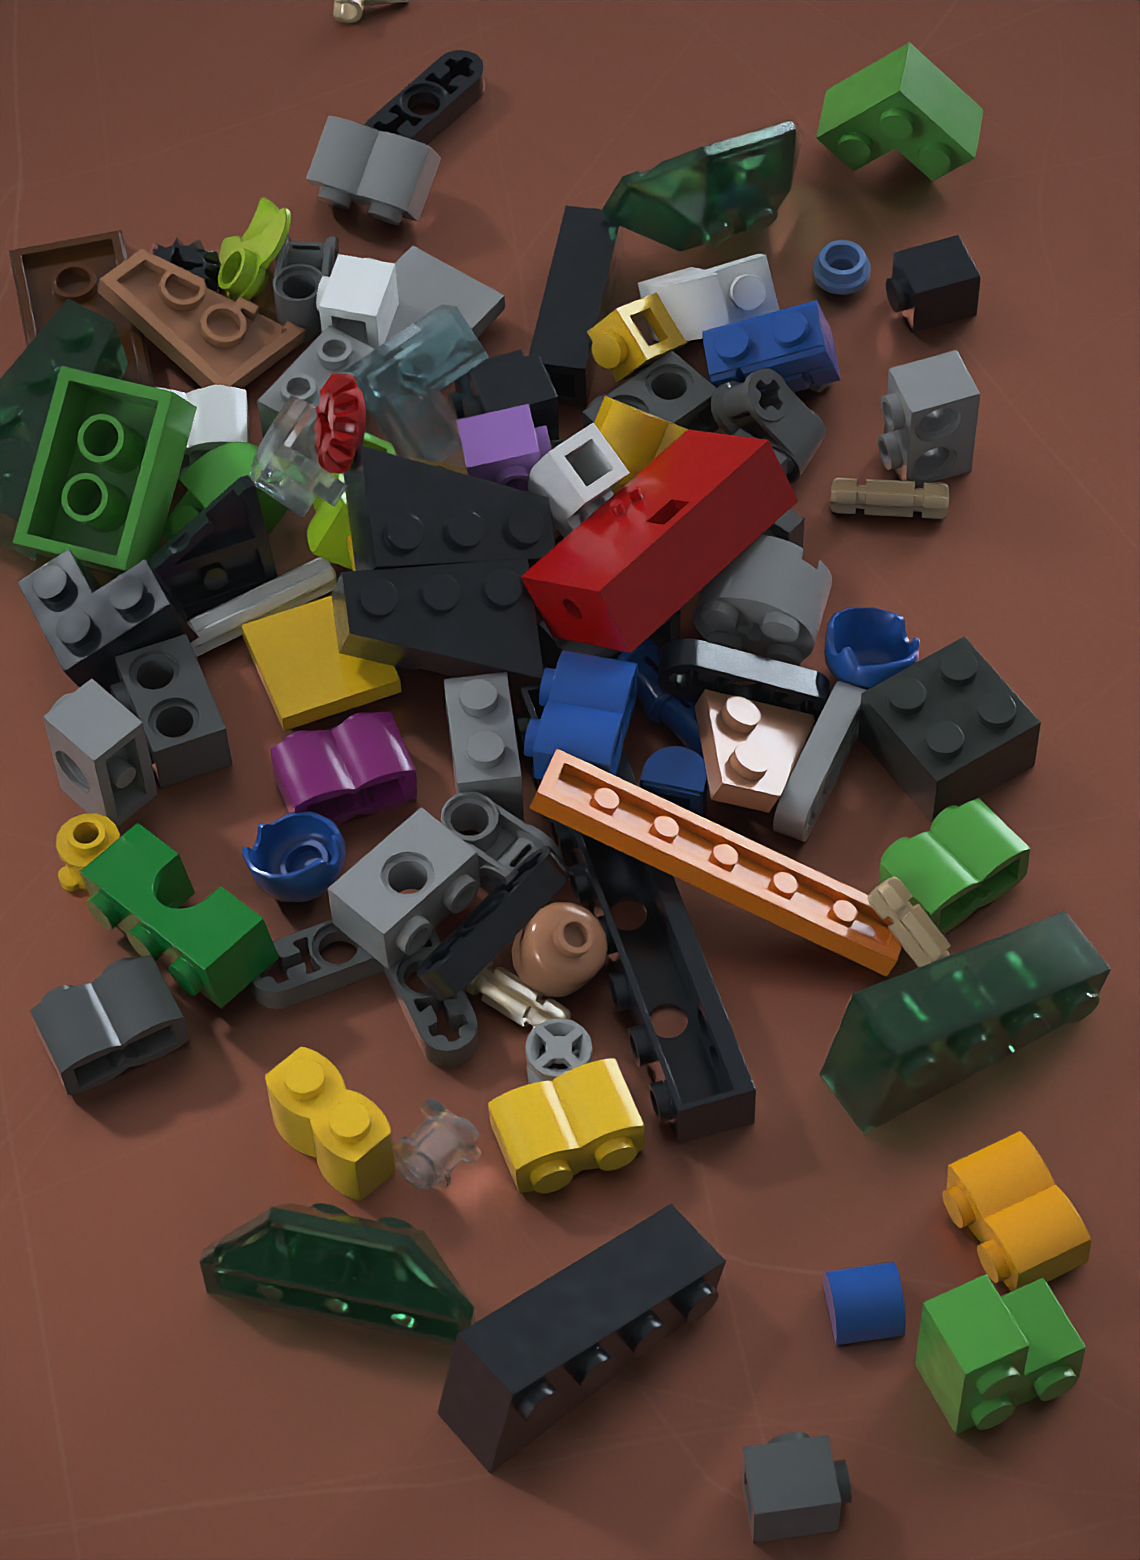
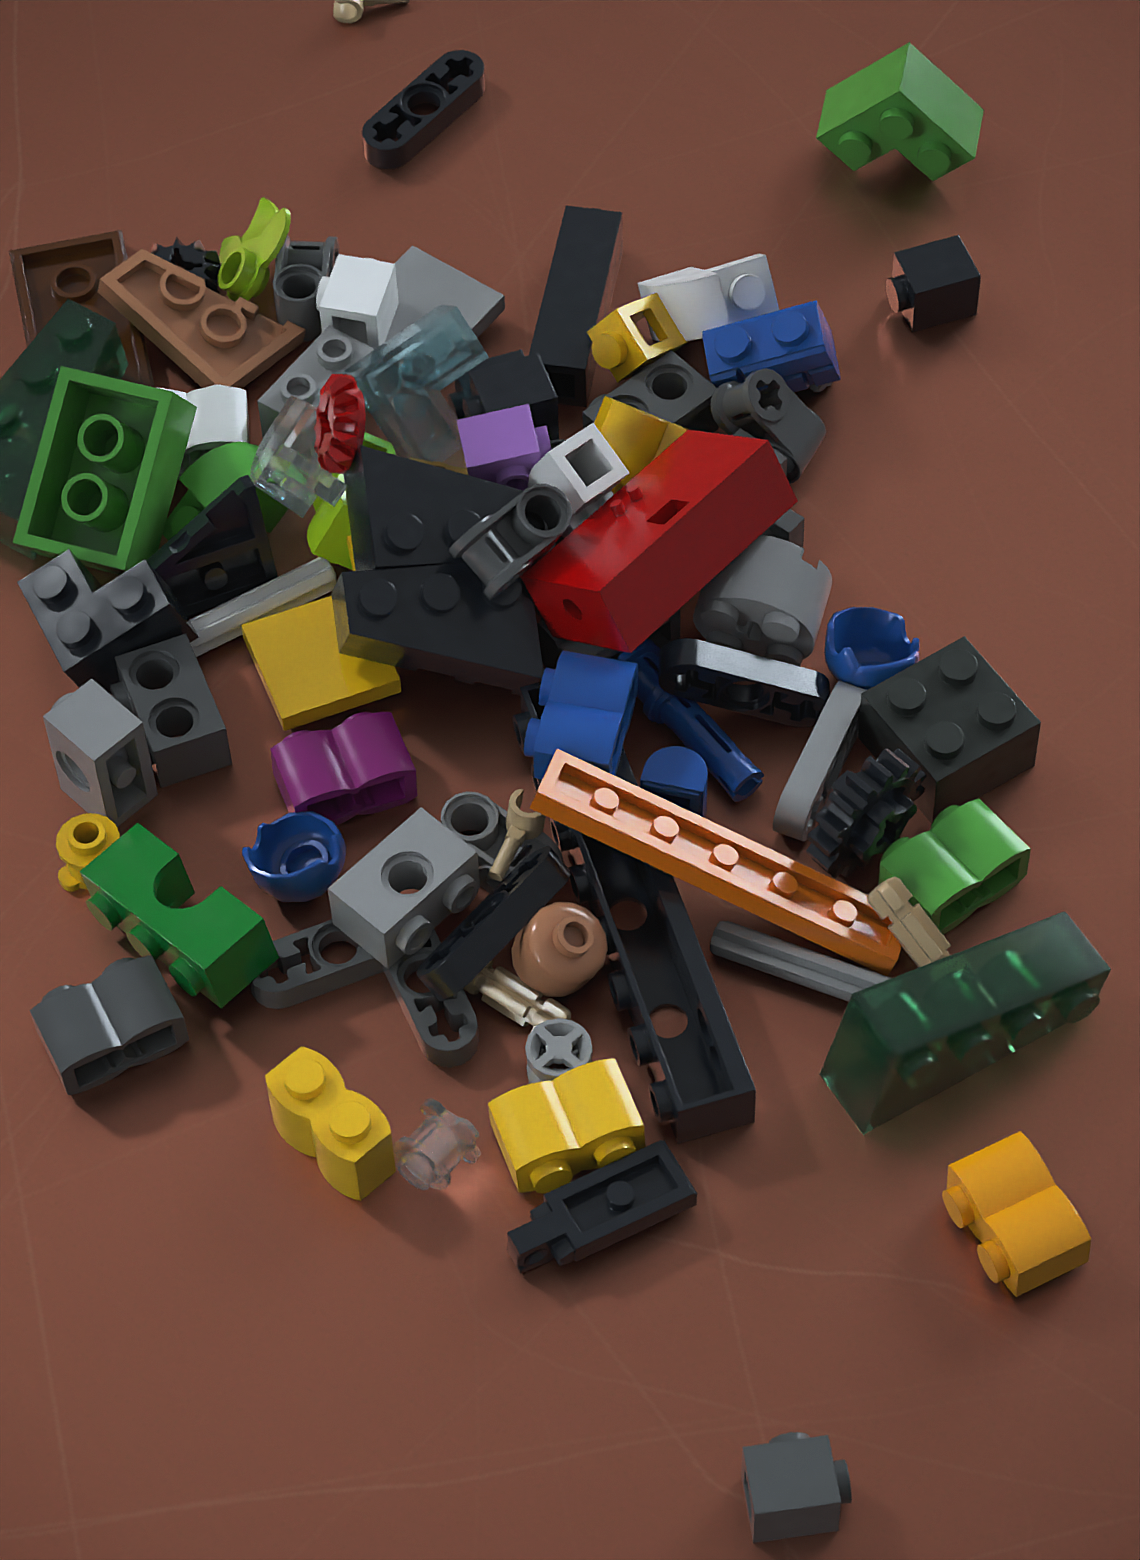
(341, 1271): clear green wedge -> none
(372, 170): light grey brick -> none
(484, 739): light grey brick -> none
(506, 544): none -> dark grey piece
(520, 827): none -> tan hand
(575, 1334): black wedge -> none
(603, 1208): none -> black hinge
(710, 190): clear green wedge -> none
(749, 748): nougat wing -> none
(791, 961): none -> light grey axle
(841, 267): medium blue plate -> none
(865, 1303): blue brick -> none
(866, 812): none -> black gear
(889, 498): tan axle -> none
(929, 419): light grey brick -> none
(995, 1351): bright green brick -> none

